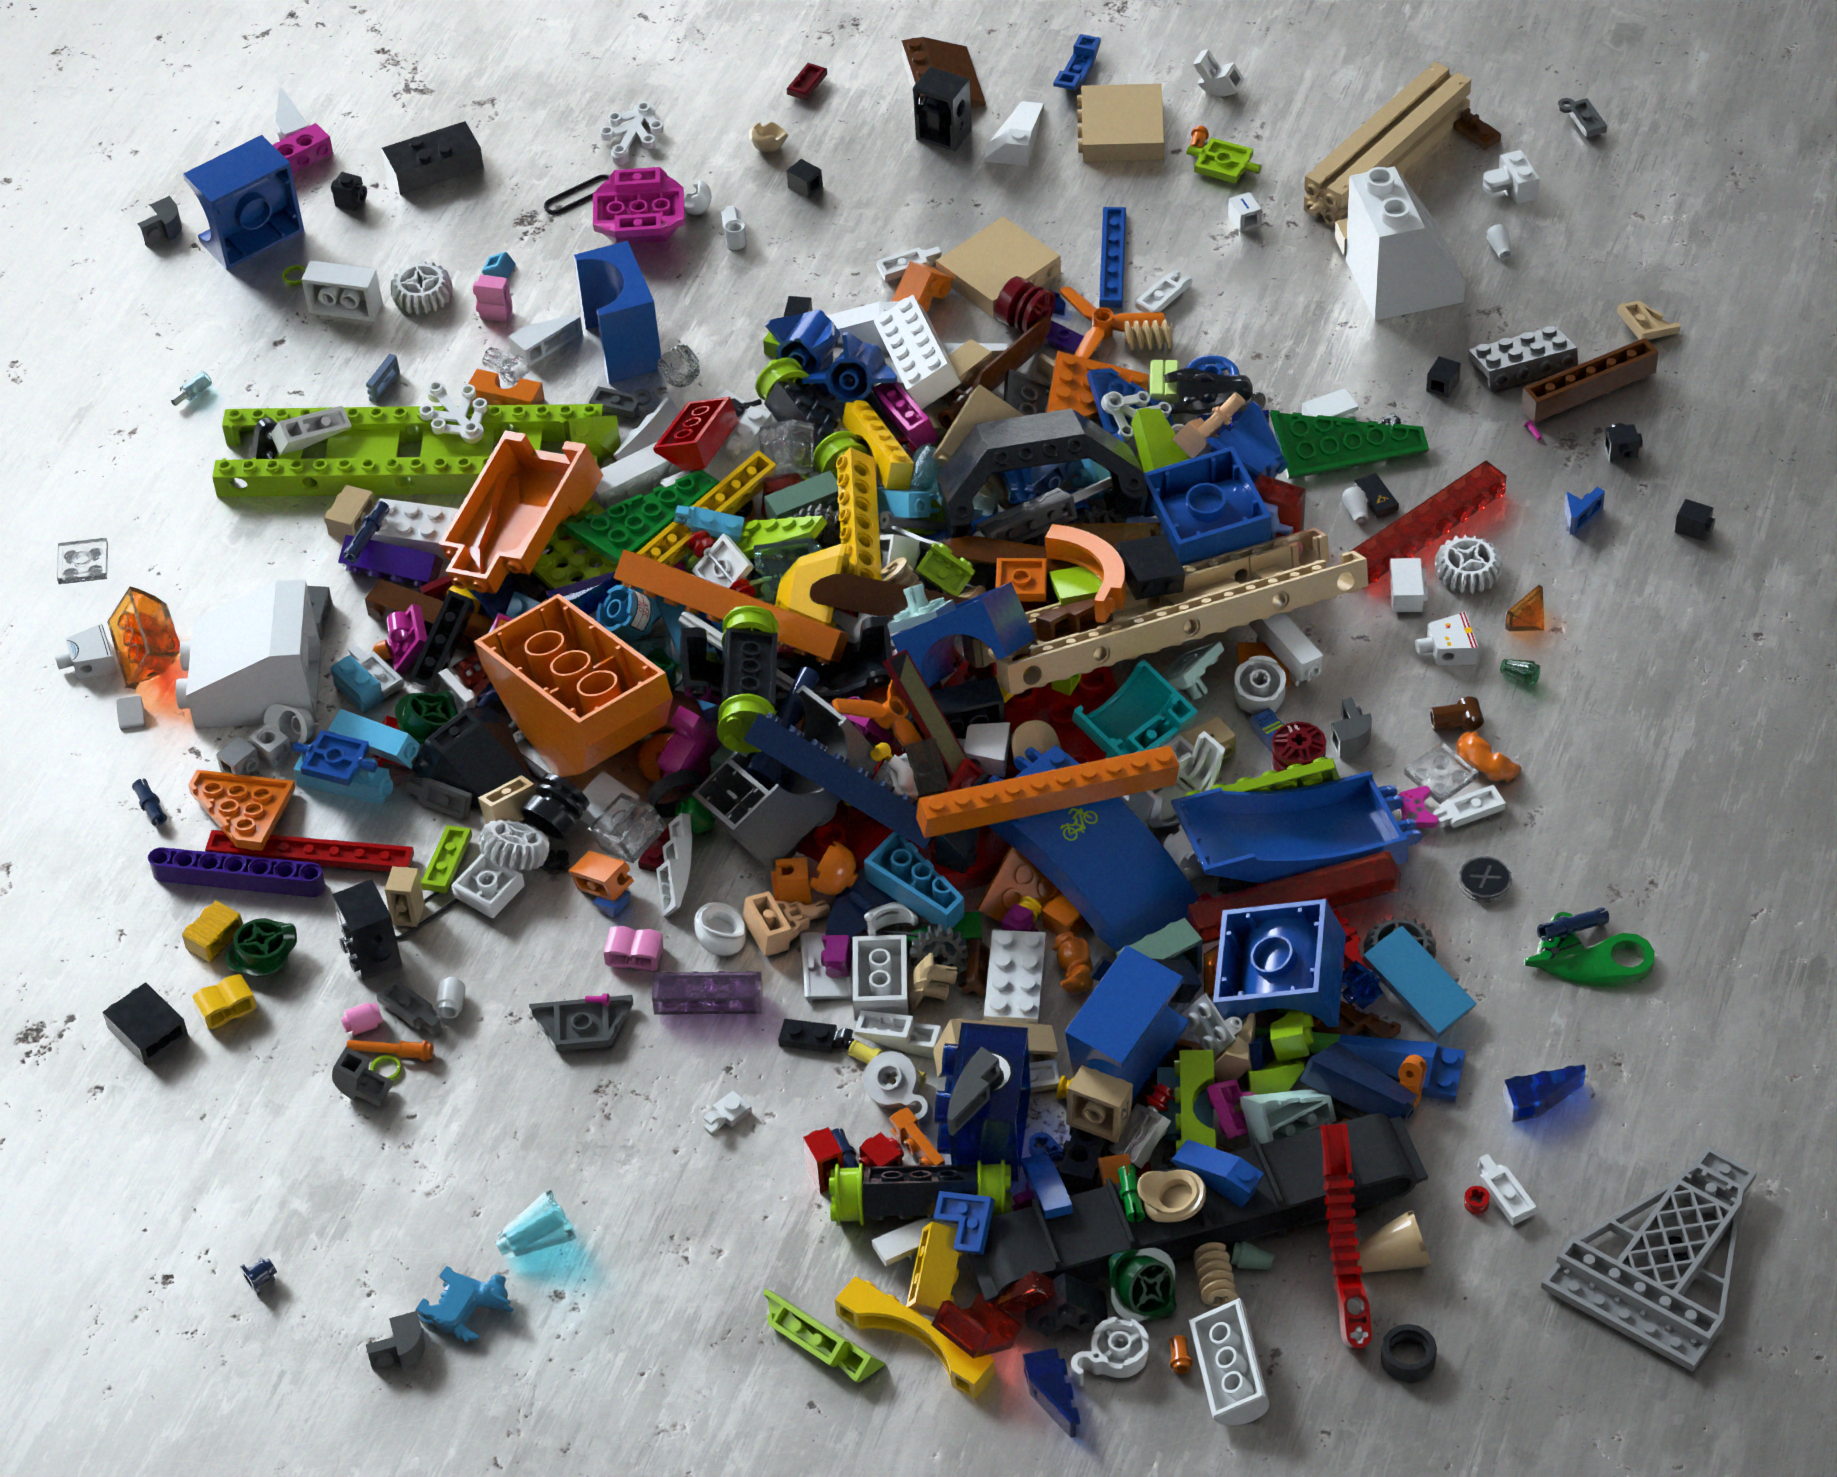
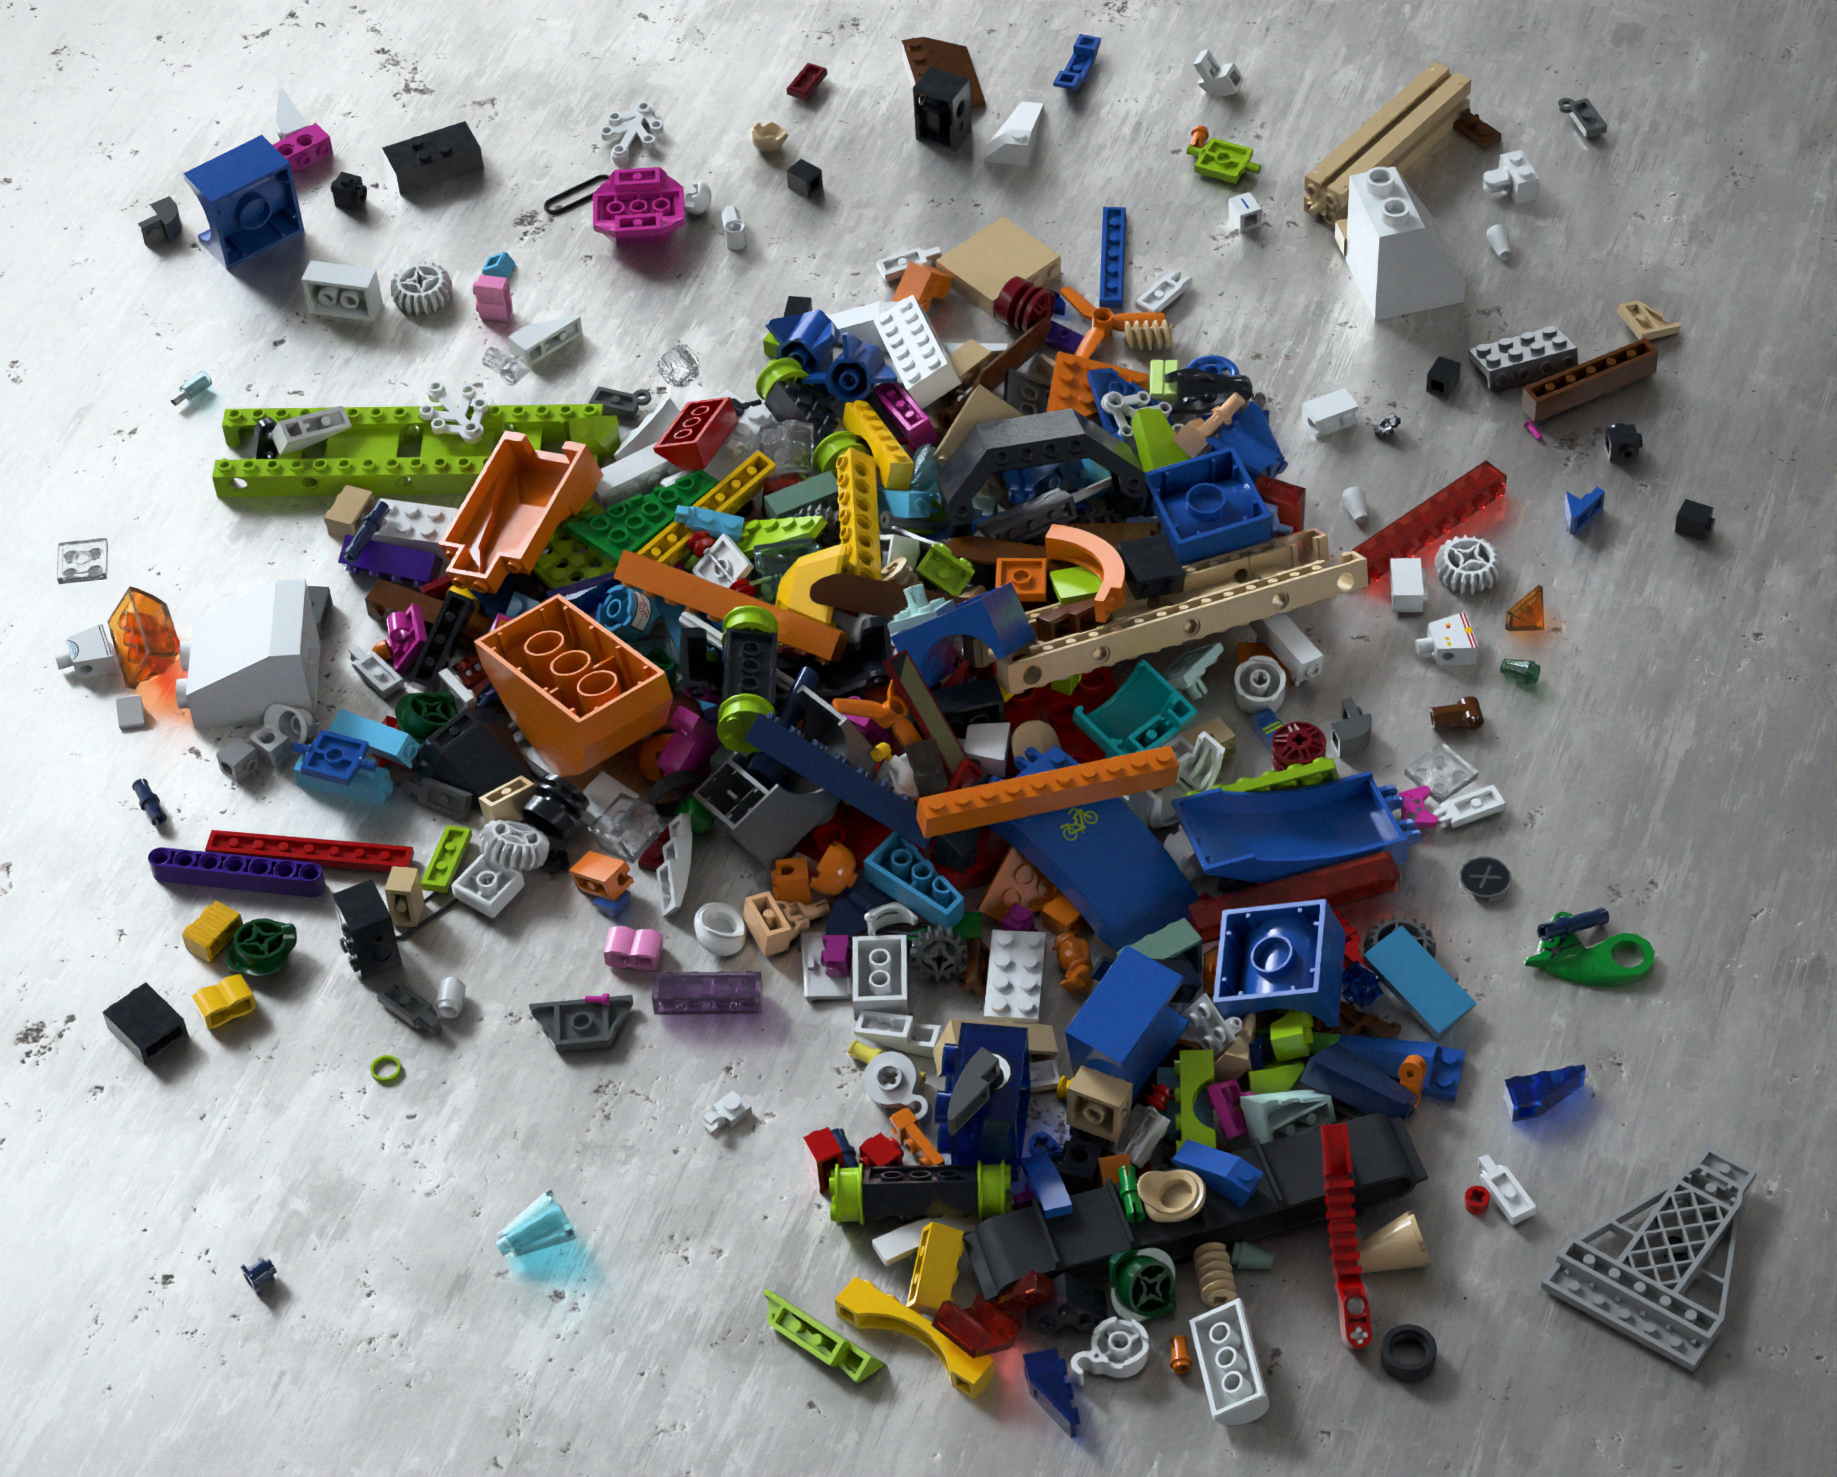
(242, 804): orange plate -> none
(291, 268): lime piece -> none
(355, 1079): dark grey brick -> none
(357, 684): medium azure brick -> none
(361, 1018): bright pink brick -> none
(383, 378): sand blue tile -> none
(403, 1049): orange pin -> none
(405, 1346): dark grey brick -> none
(459, 1301): dark azure animal -> none
(523, 393): orange arch -> none
(621, 307): blue piece -> none
(814, 1036): black plate -> none
(920, 981): tan connector -> none
(971, 1214): blue plate -> none
(1031, 904): yellow bush -> none
(1120, 122): tan brick -> none
(1337, 443): green wing -> none
(1377, 495): black tile -> none
(1479, 755): orange animal -> none

